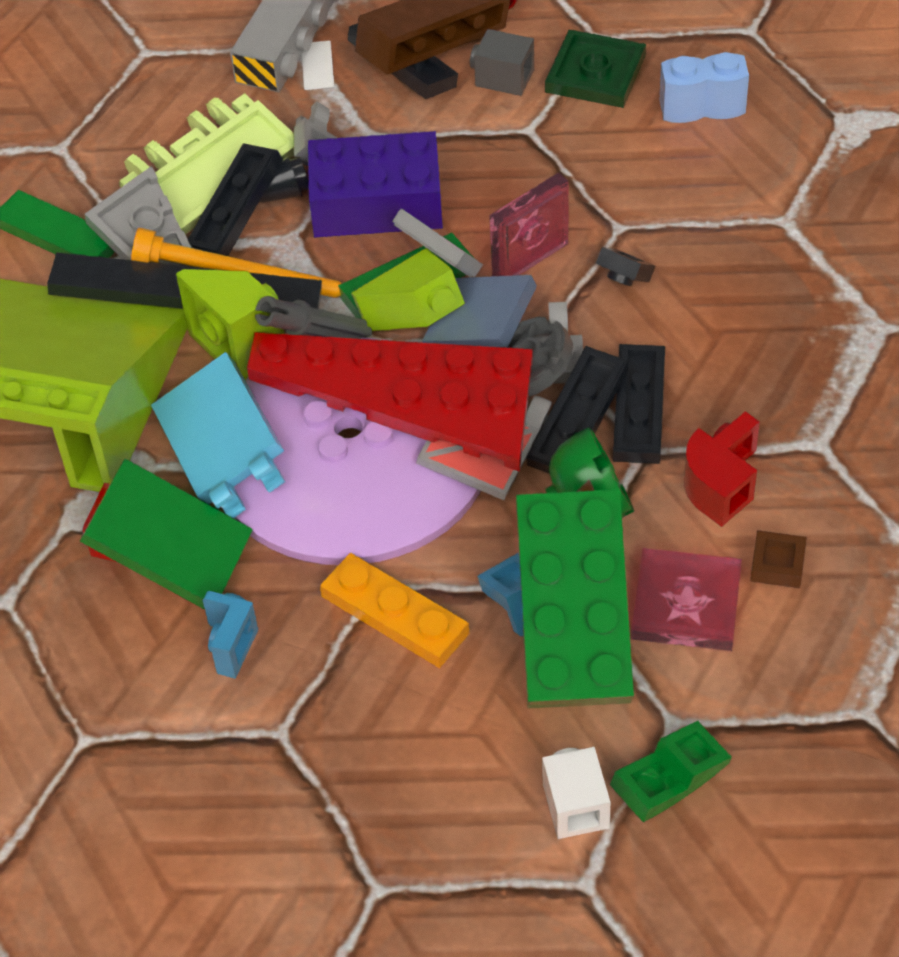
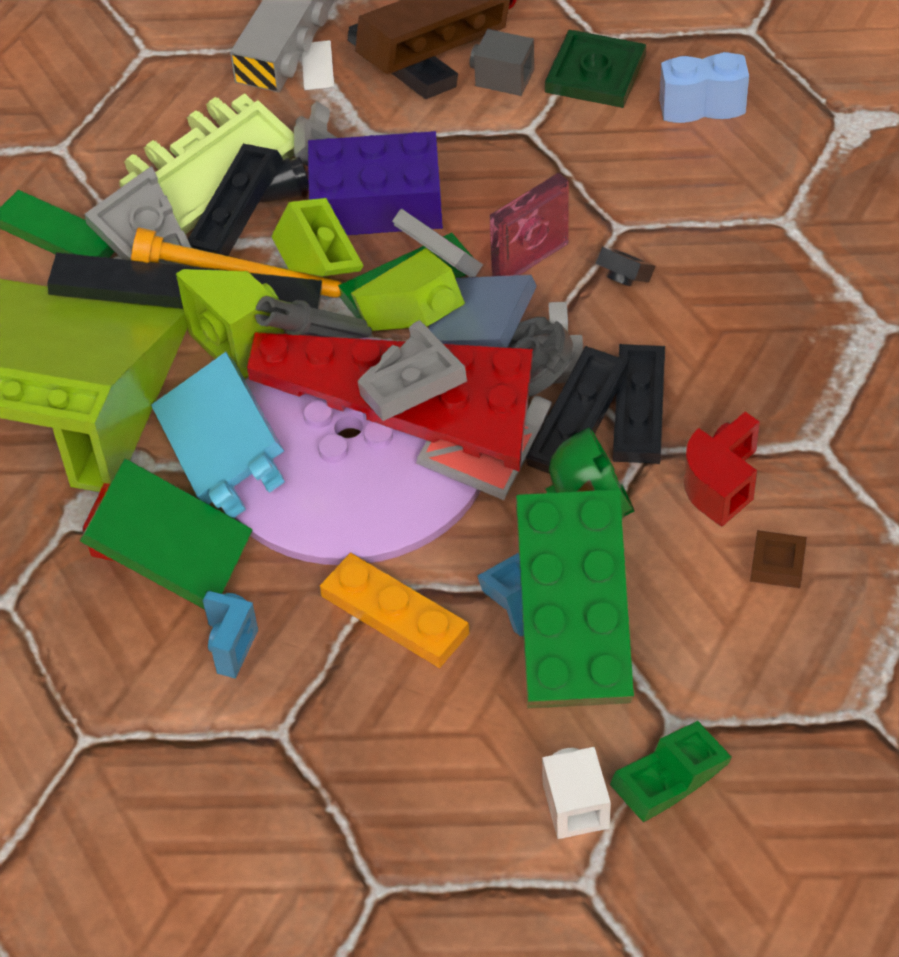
(314, 240): none -> lime slope
(411, 374): none -> light grey wing
(686, 599): clear pink tile -> none

